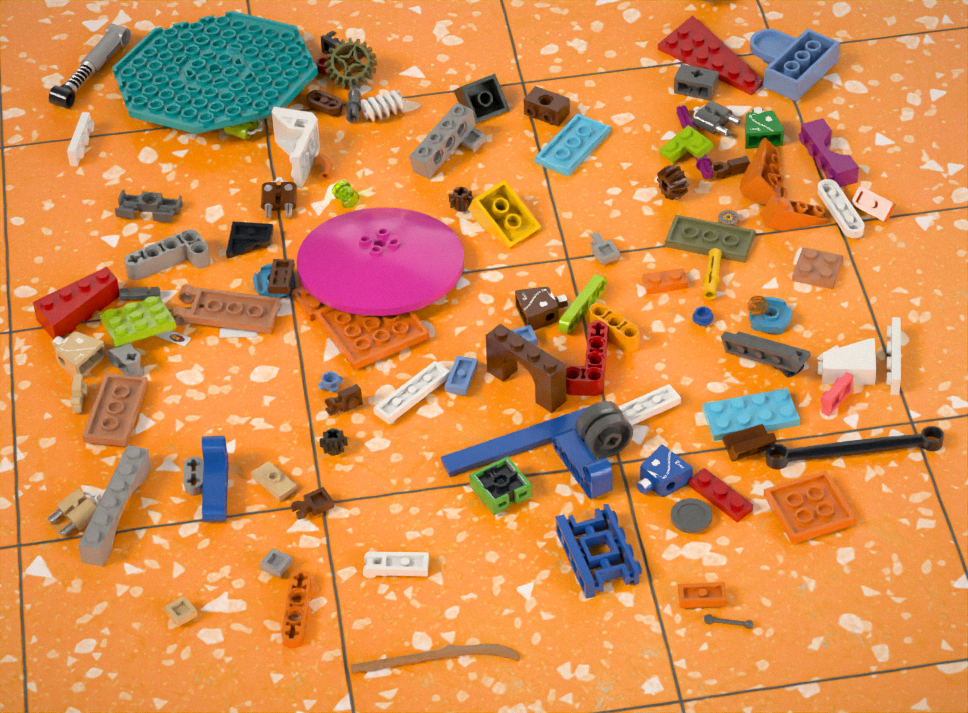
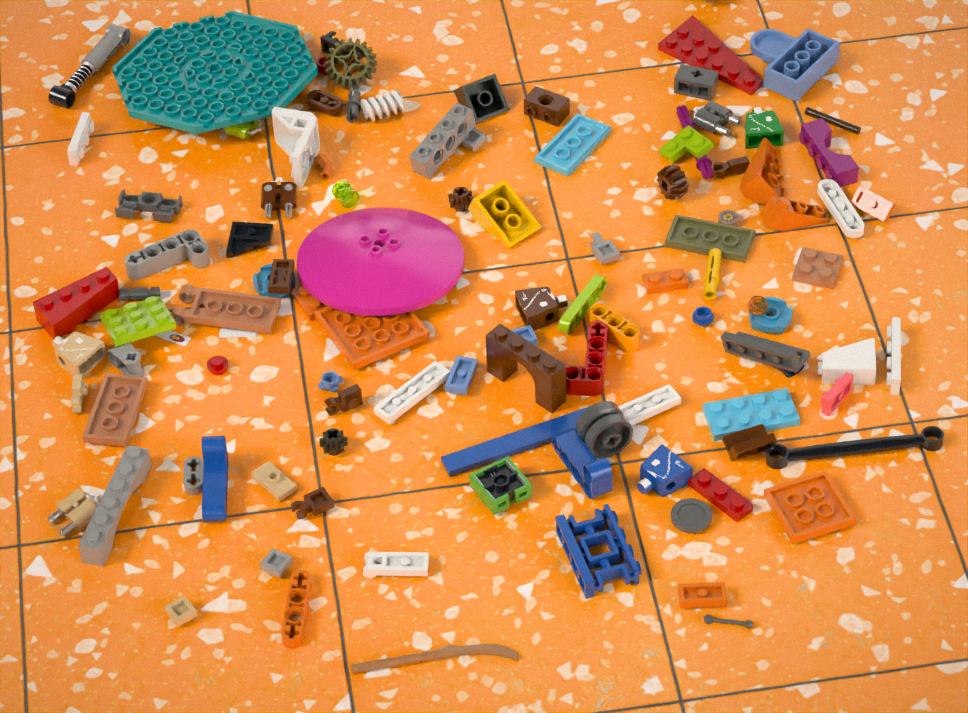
(217, 365): none -> red plate
(832, 120): none -> dark brown bar

